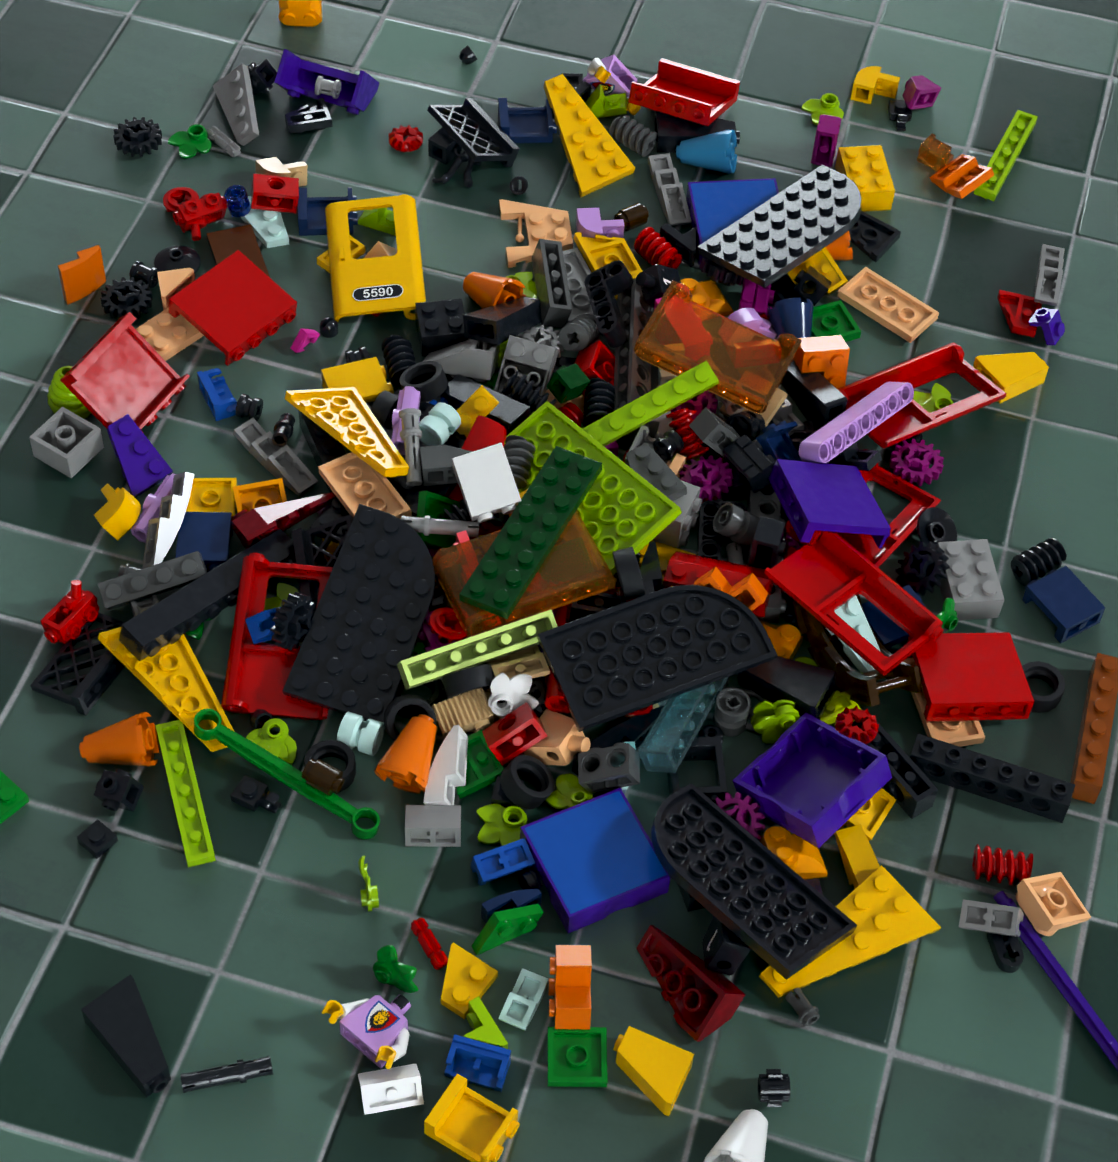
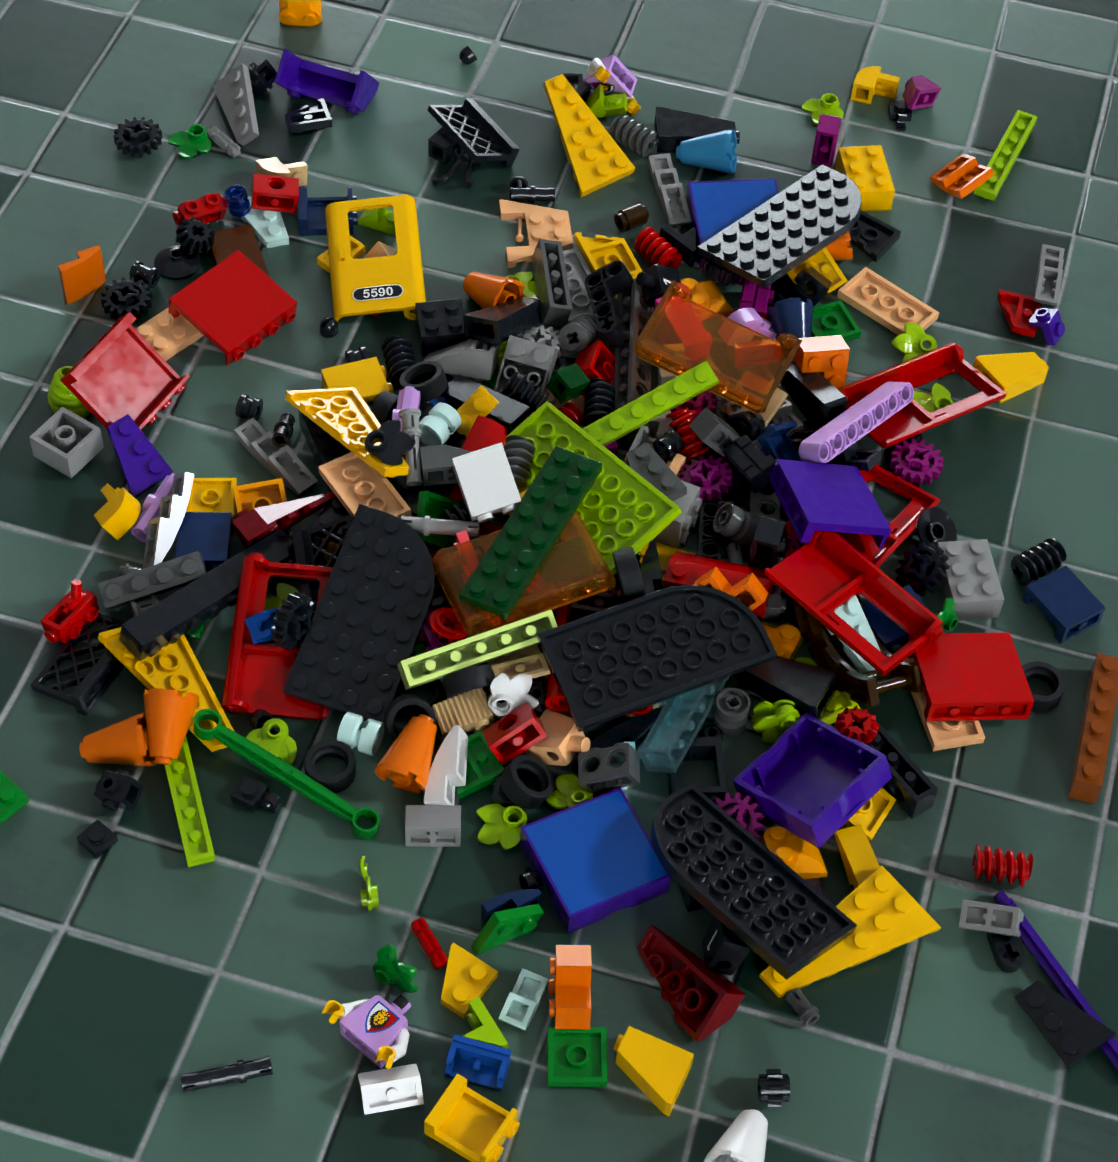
(127, 1033): black slope -> none
(167, 722): none -> orange cone
(172, 282): light nougat slope -> none
(176, 196): red gear -> none
(195, 236): none -> black gear
(217, 394): blue hinge -> none
(303, 338): dark pink tile -> none
(323, 776): dark brown brick -> none
(328, 87): light grey bush -> none
(393, 443): none -> black plate
(410, 144): red gear -> none
(502, 861): blue hinge -> none
(527, 123): dark blue panel -> none
(532, 194): none -> black pin
(590, 224): lavender brick -> none
(686, 92): red panel -> none
(912, 341): none -> lime plate
(934, 153): clear orange brick -> none
(992, 778): black brick -> none
(1050, 903): light nougat slope -> none
(1064, 1026): none -> black wing

